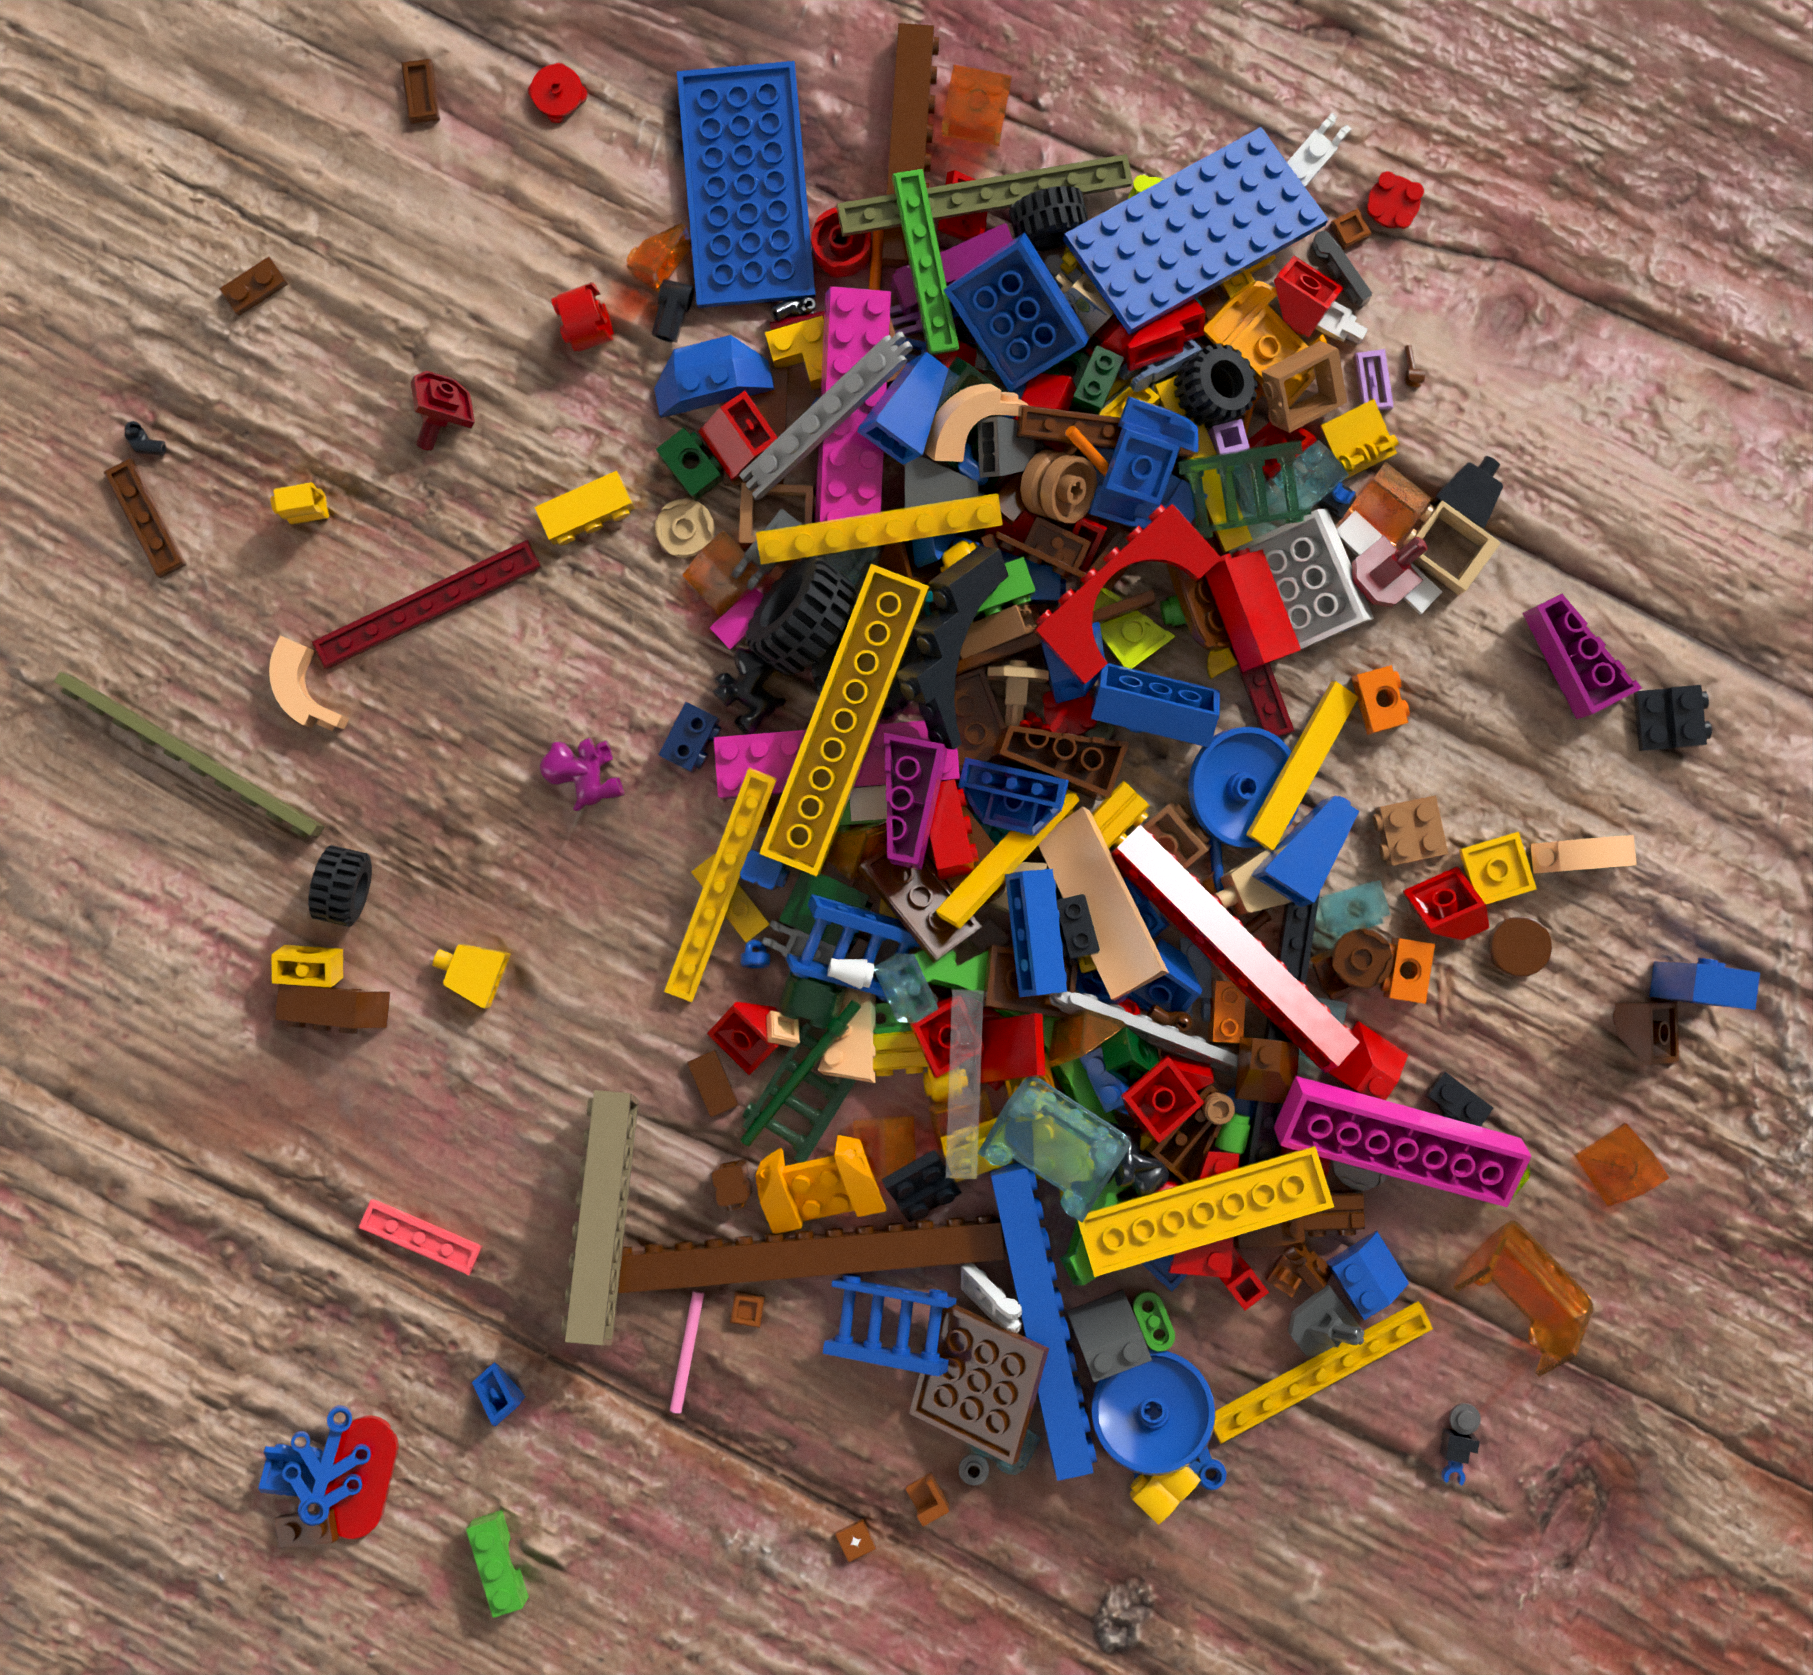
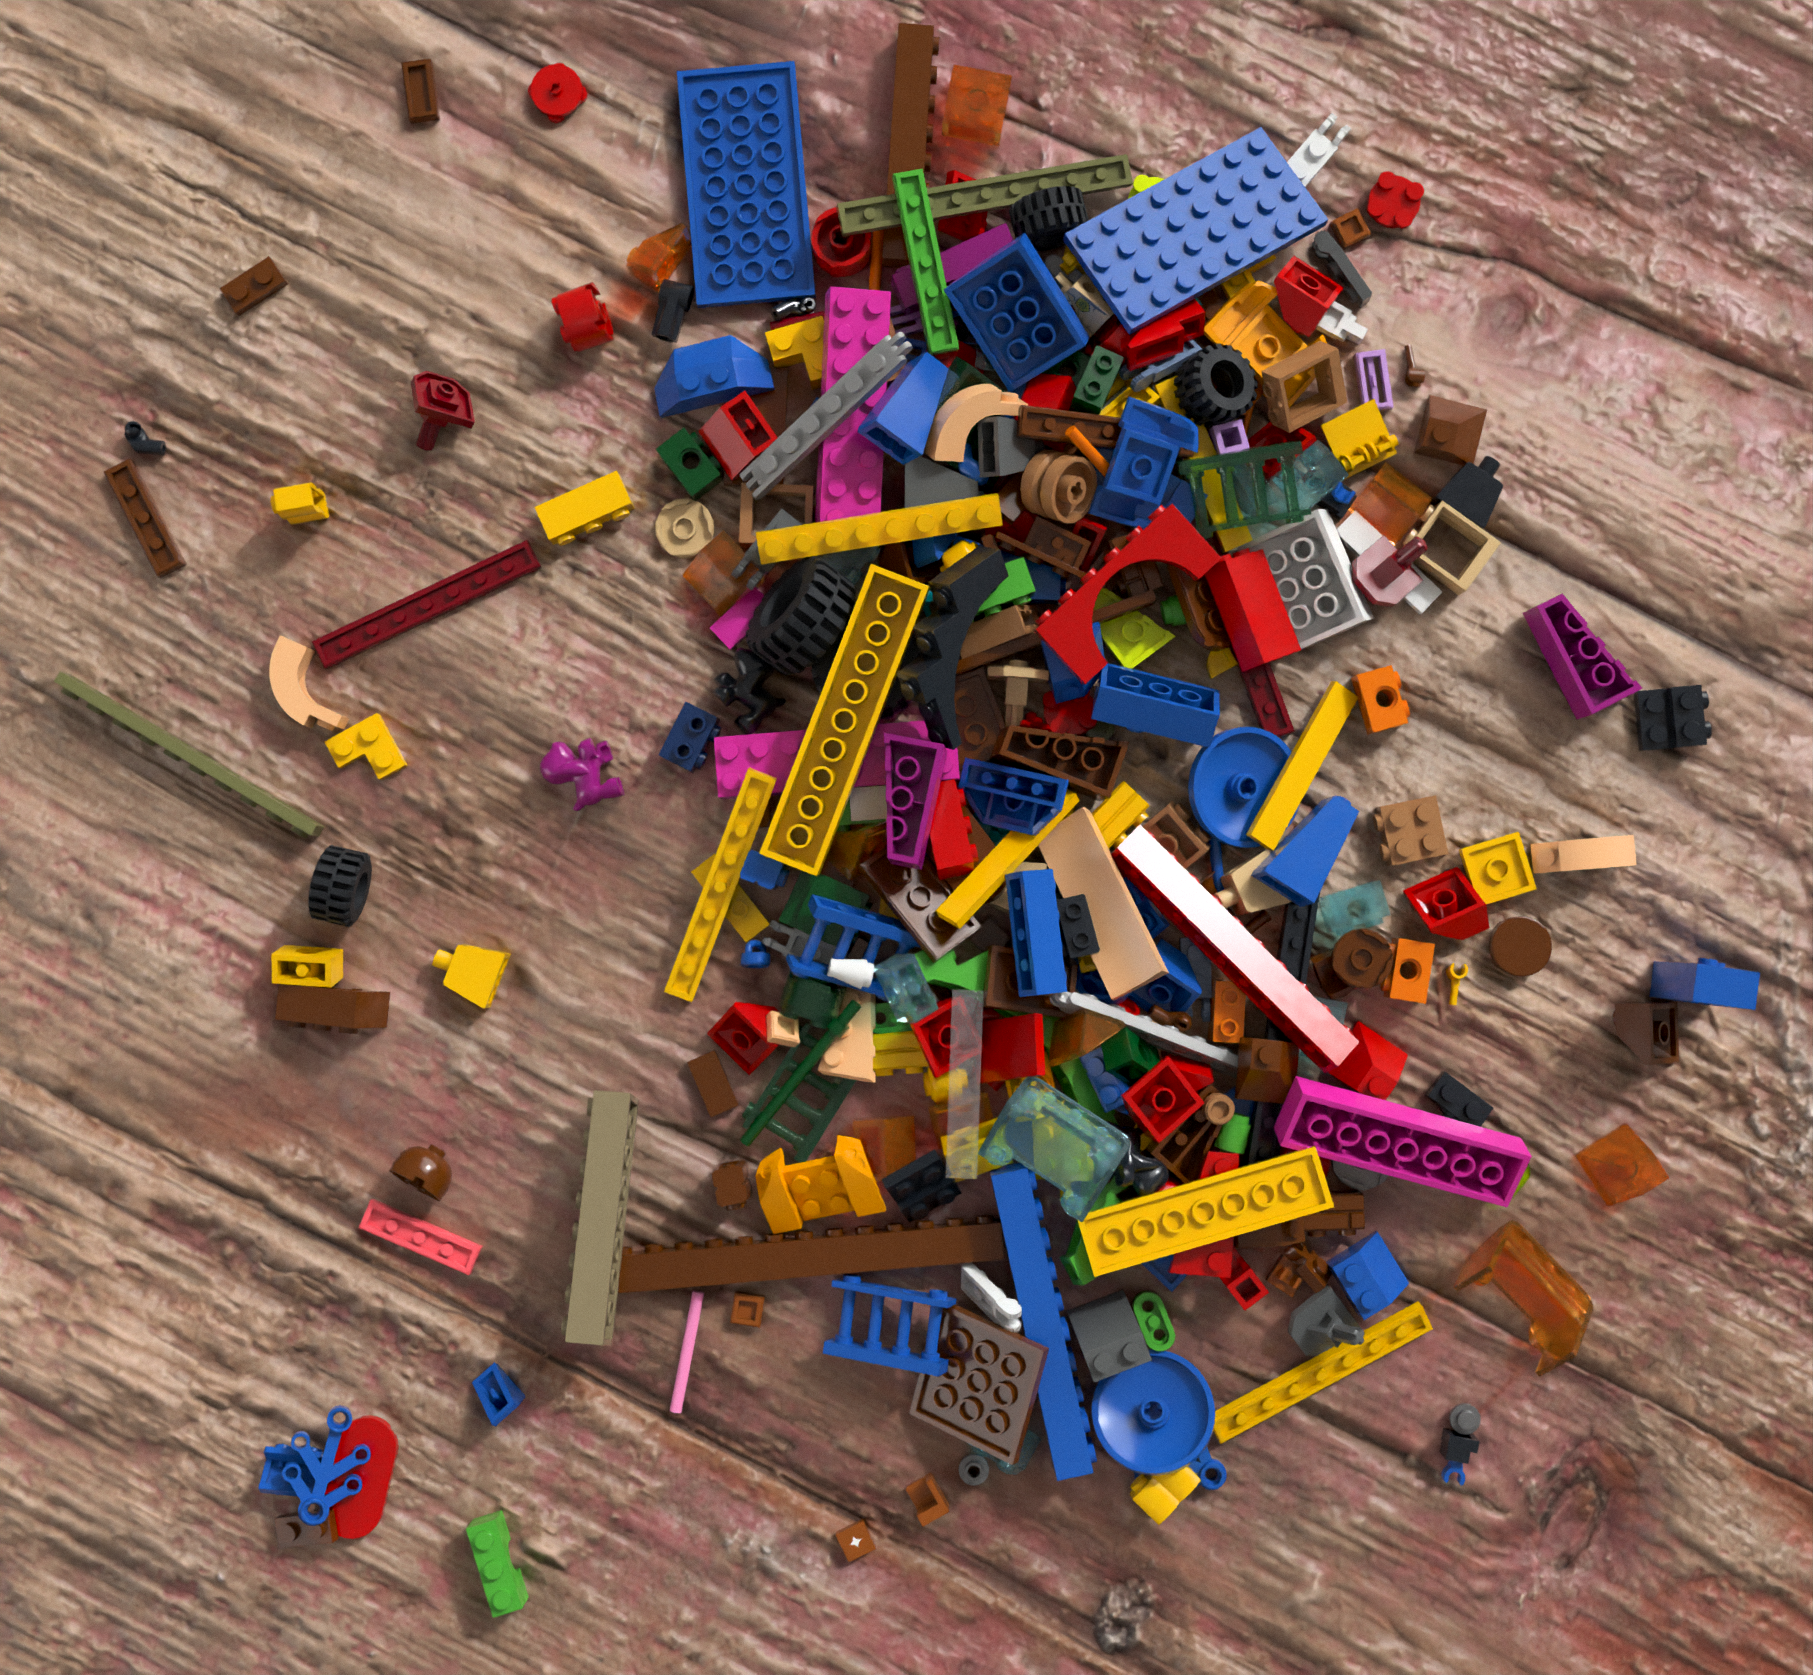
(369, 739): none -> yellow plate
(424, 1170): none -> reddish brown cylinder
(1135, 577): none -> reddish brown brick
(1450, 431): none -> reddish brown slope
(1455, 981): none -> yellow hand

